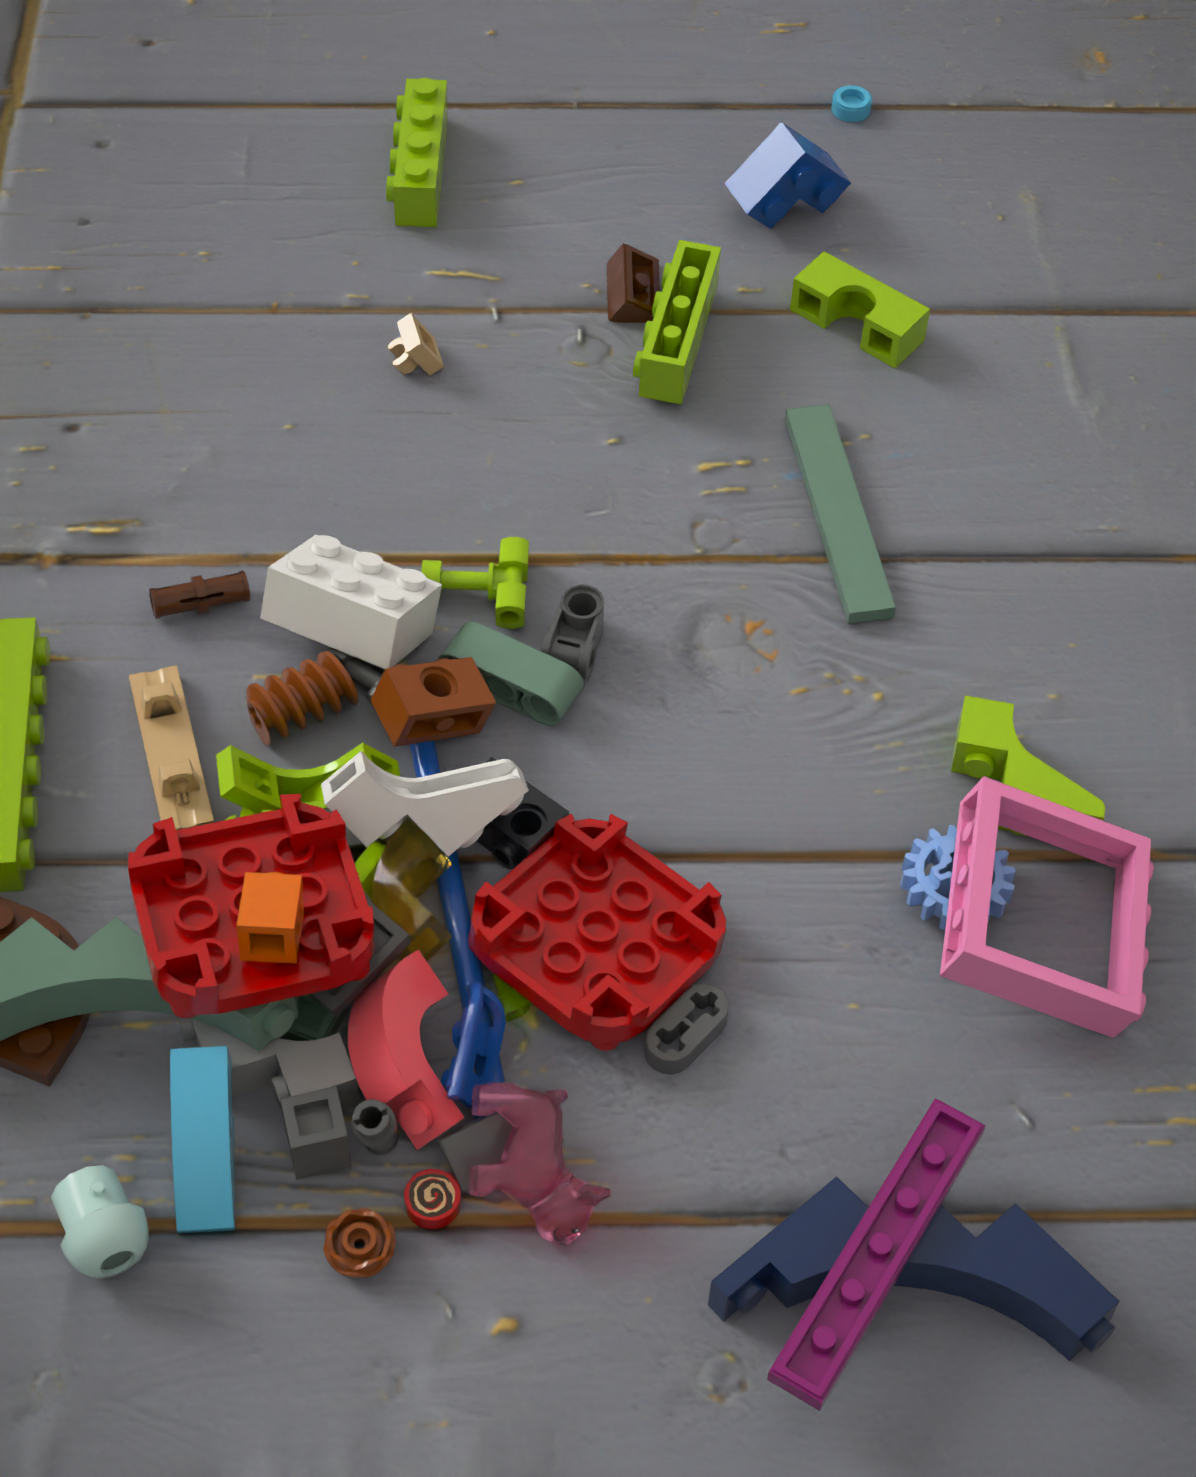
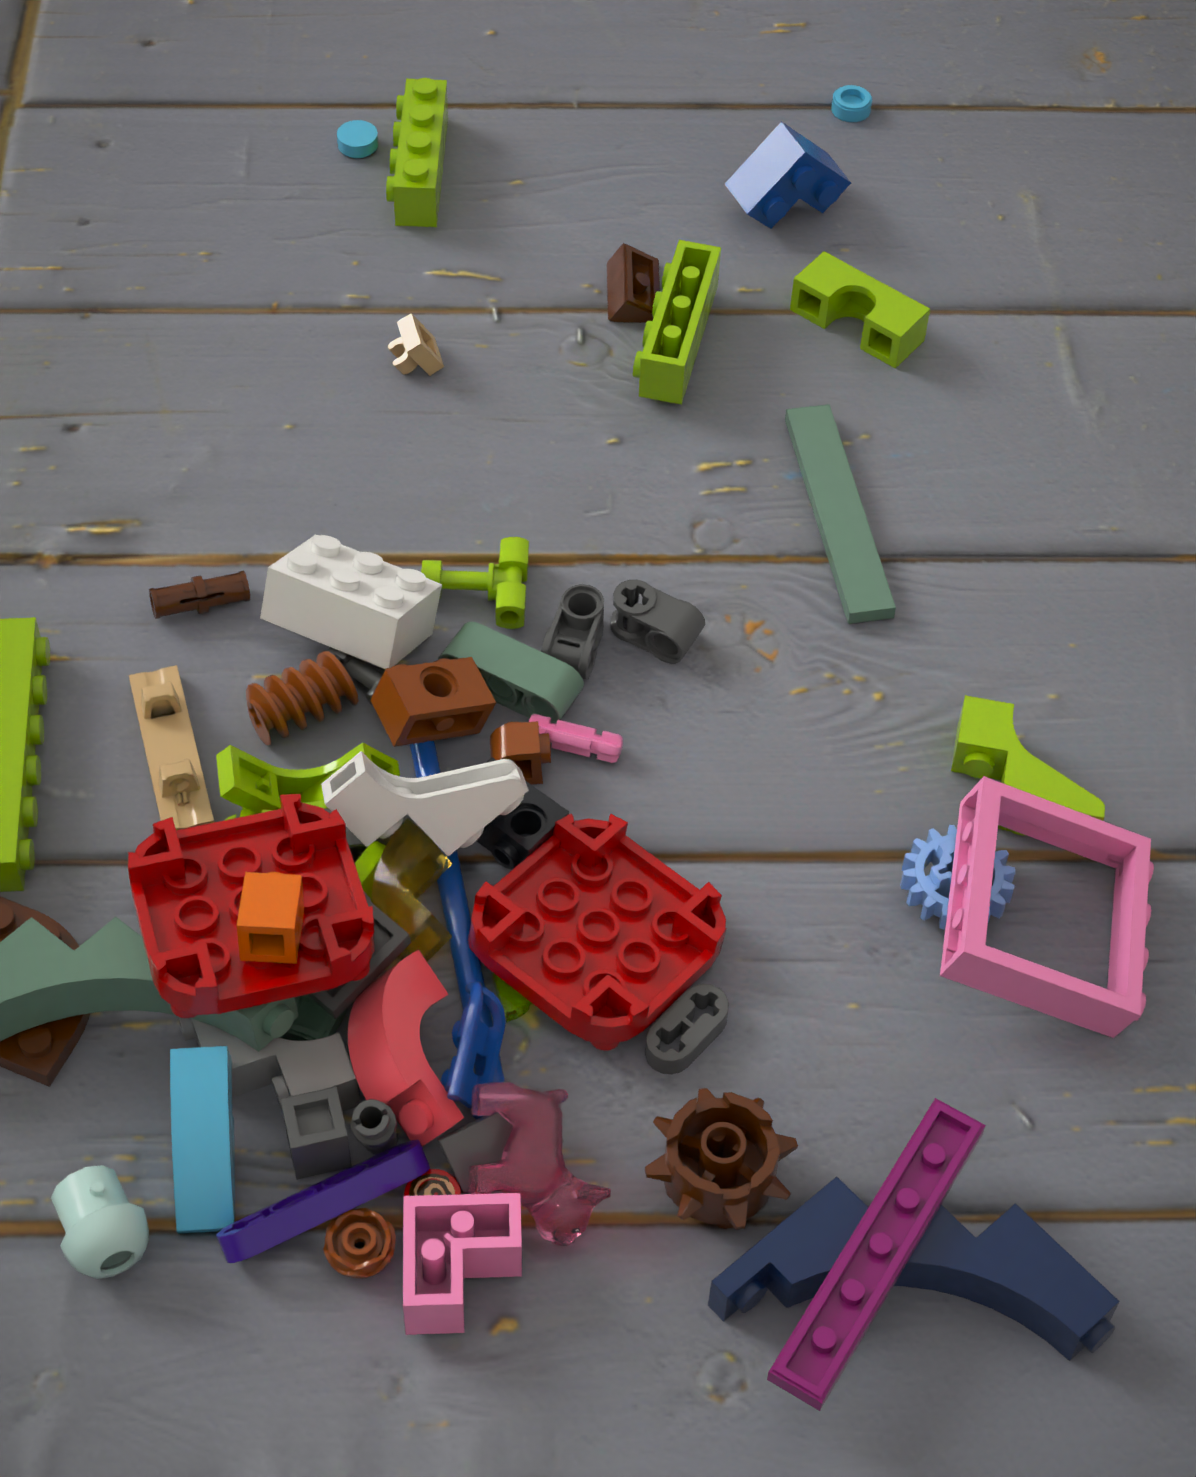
(322, 1201): none -> dark purple beam
(357, 139): none -> medium azure tile
(452, 1241): none -> bright pink brick
(523, 746): none -> dark orange plate
(580, 739): none -> bright pink axle
(658, 624): none -> dark grey piece
(721, 1159): none -> reddish brown brick

